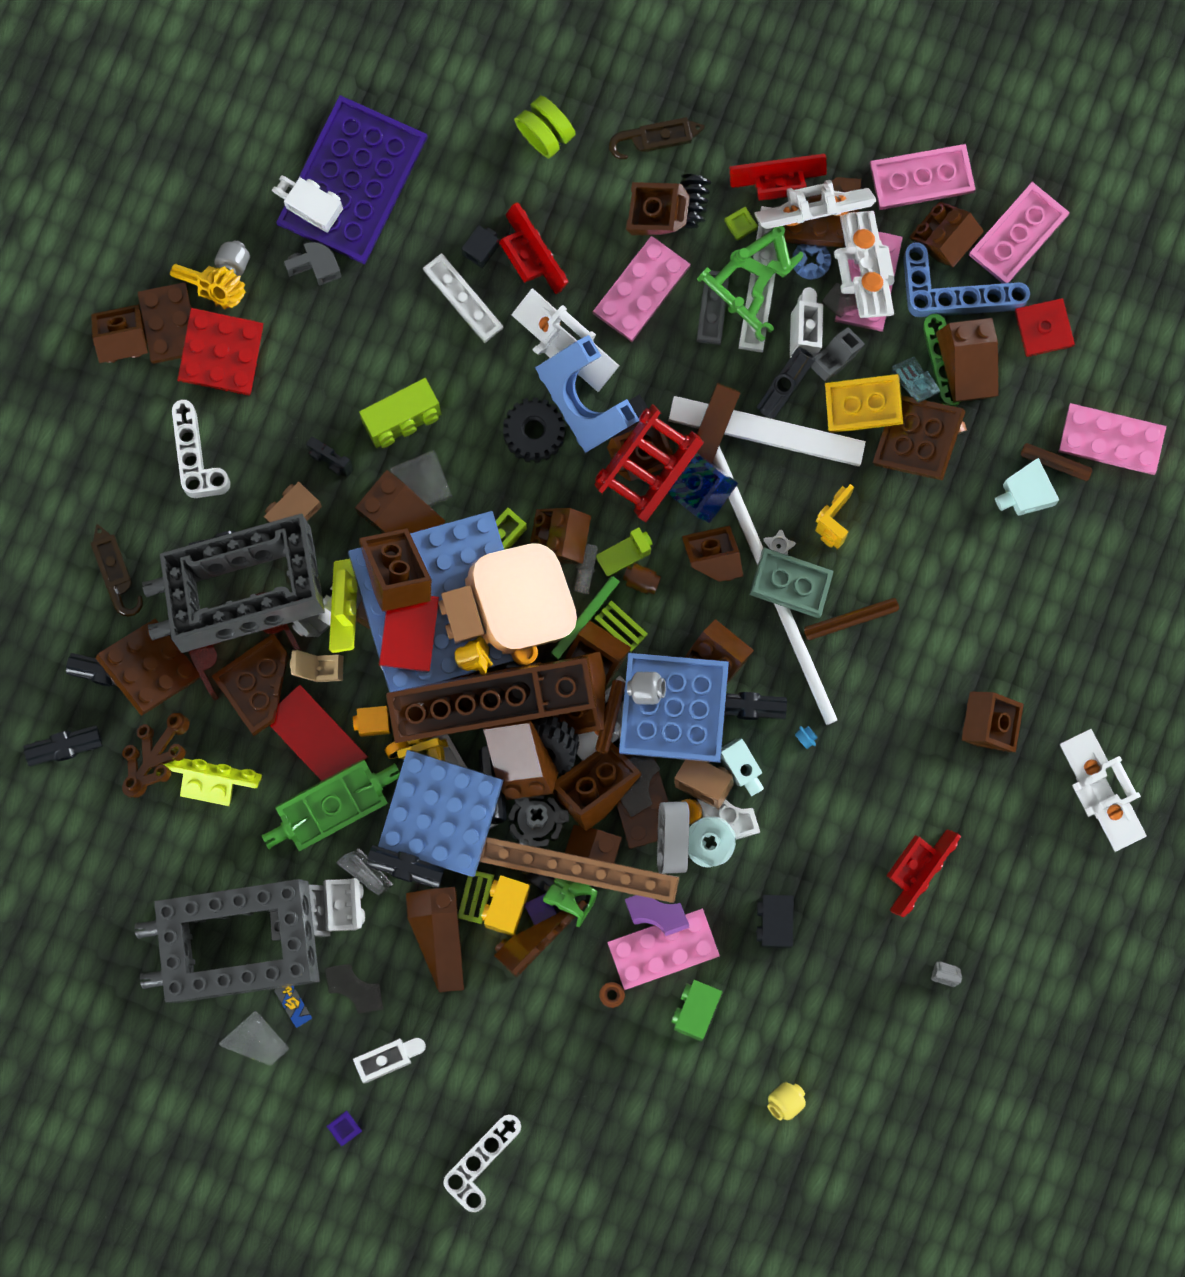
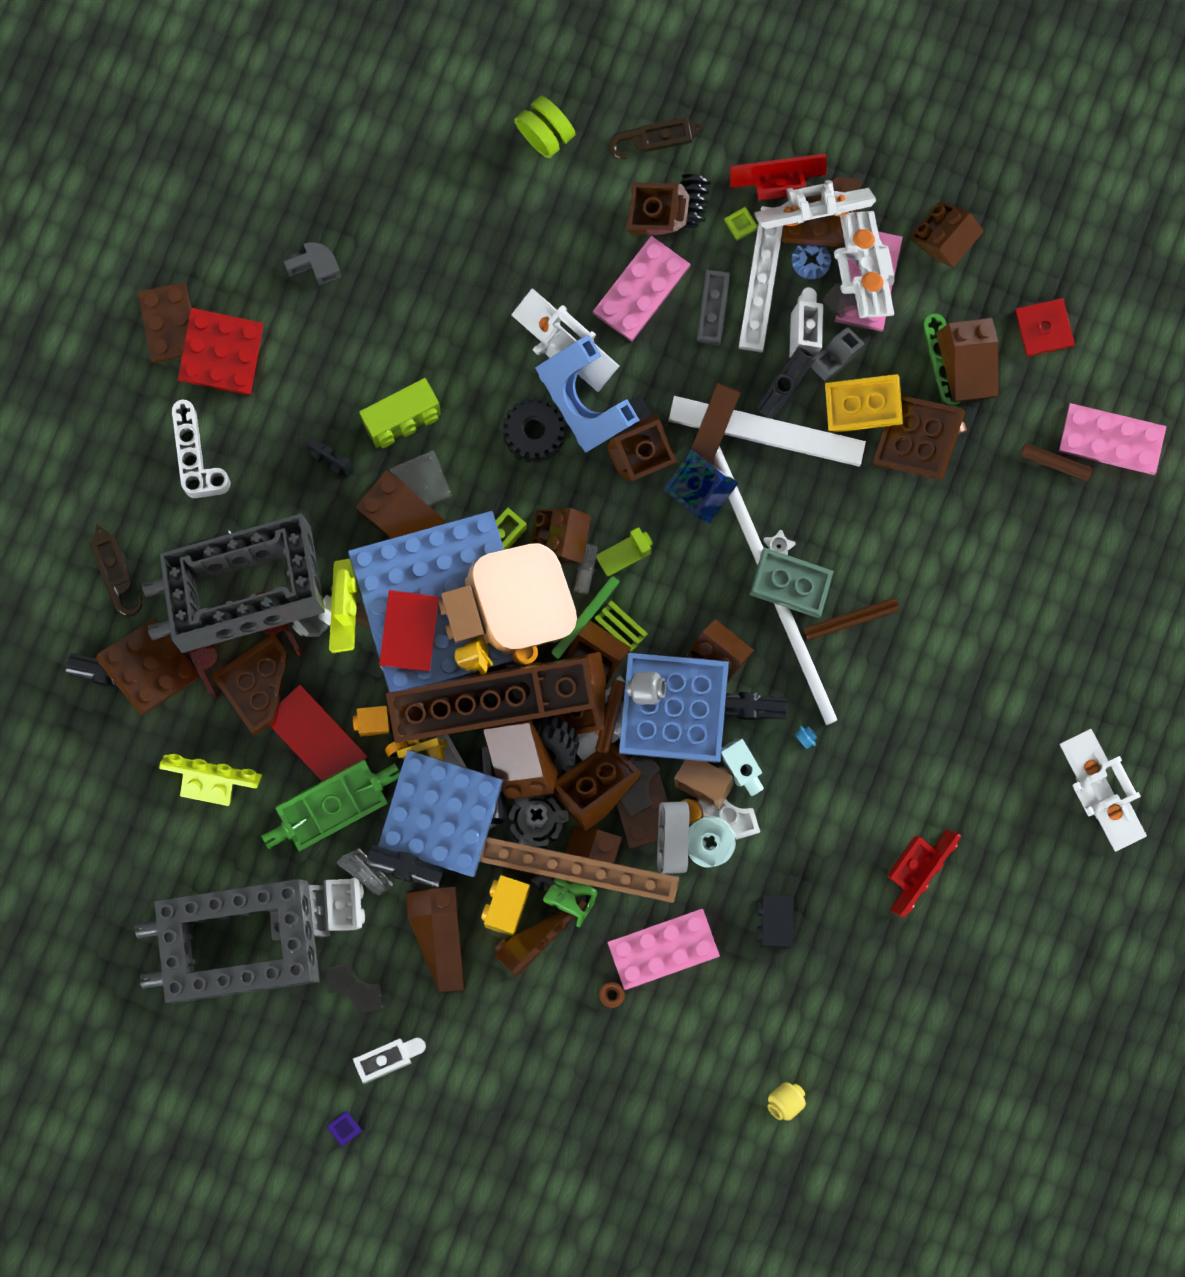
(62, 746): black piece -> none
(119, 334): reddish brown slope -> none
(138, 780): reddish brown plant -> none
(213, 284): yellow gear -> none
(232, 256): light grey head -> none
(256, 1040): clear wing -> none
(293, 1005): sticker -> none
(295, 501): medium nougat brick -> none
(310, 202): white brick -> none
(317, 668): tan bracket -> none
(366, 165): dark purple plate -> none
(396, 569): reddish brown slope -> none
(463, 298): white tile -> none
(470, 917): lime tile -> none
(481, 246): black brick -> none
(485, 1157): white beam -> none
(529, 252): red bracket -> none
(539, 910): dark purple tile -> none
(642, 579): reddish brown brick -> none
(660, 484): red fence -> none
(667, 917): medium lavender tile -> none
(697, 1010): bright green brick -> none
(714, 553): reddish brown slope -> none
(741, 258): bright green piece -> none
(832, 532): yellow bracket -> none
(915, 380): clear light blue slope -> none
(922, 177): bright pink plate -> none
(946, 974): light grey slope -> none
(955, 294): medium blue beam -> none
(992, 721): reddish brown slope -> none
(1019, 233): bright pink plate -> none
(1028, 490): light aqua torso -> none

